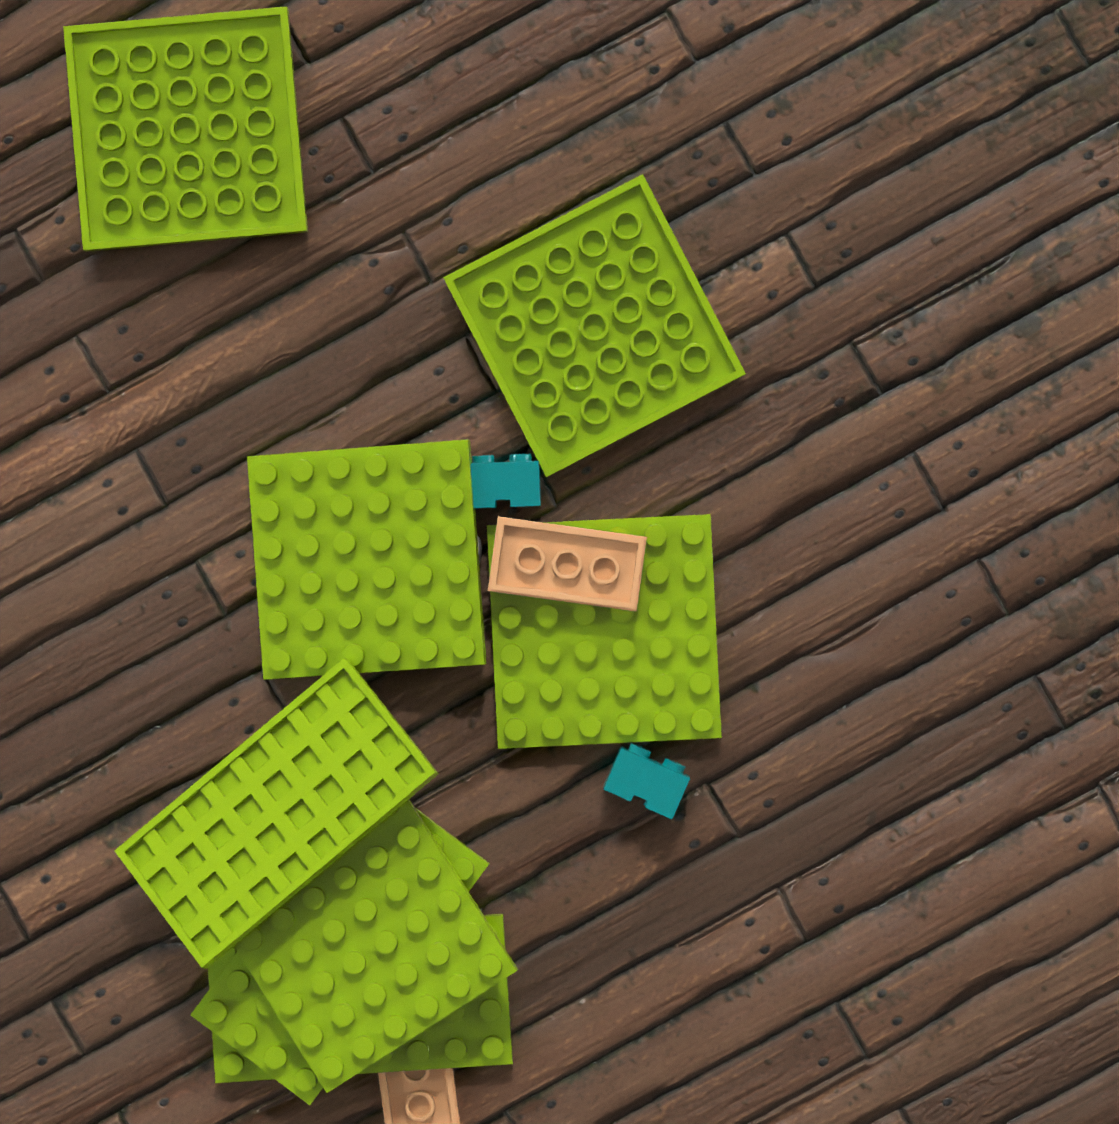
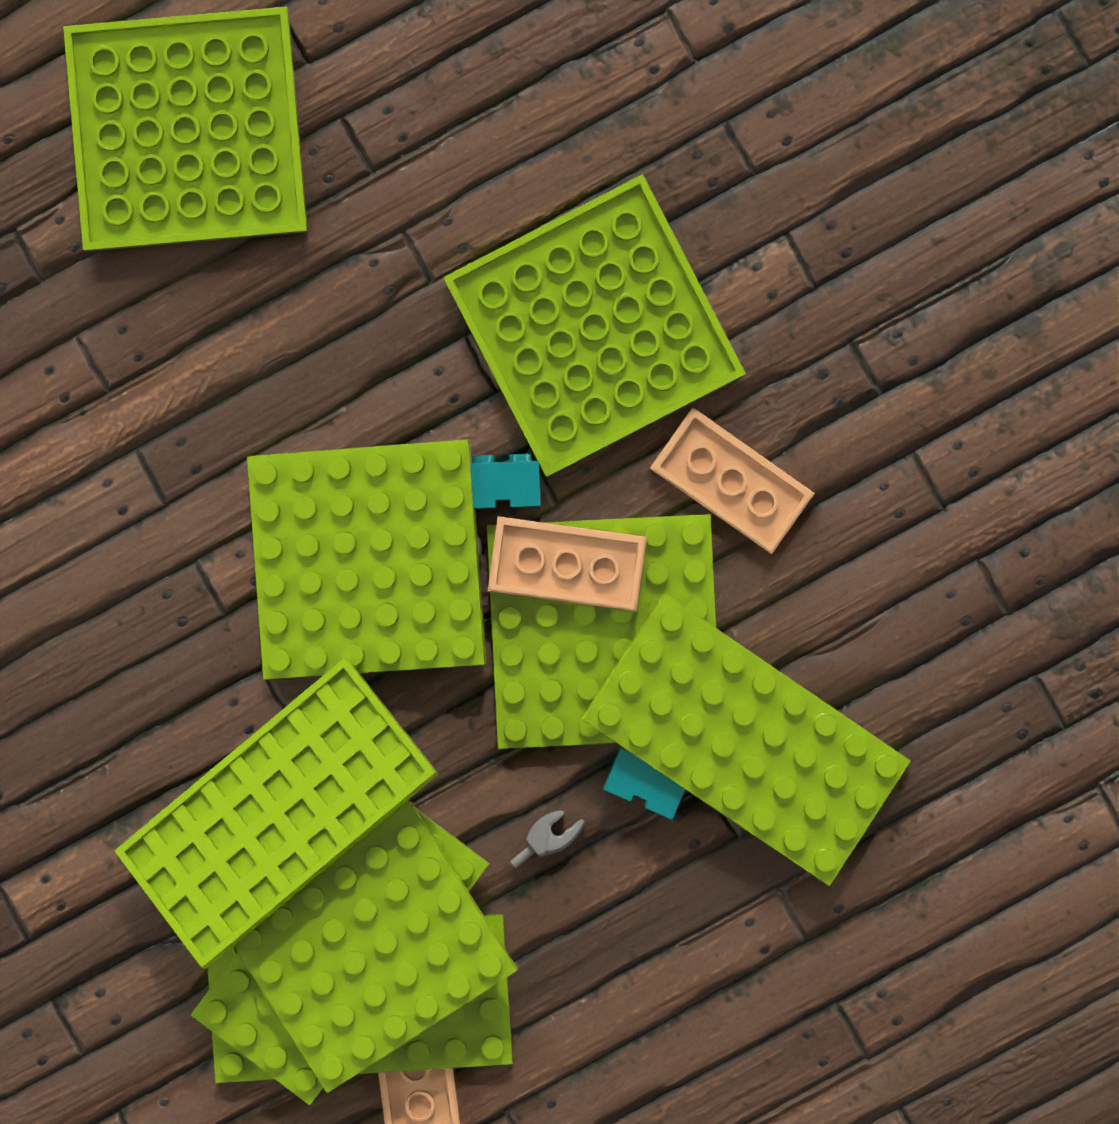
(544, 841): none -> light grey hand
(732, 480): none -> light nougat tile
(746, 739): none -> lime plate

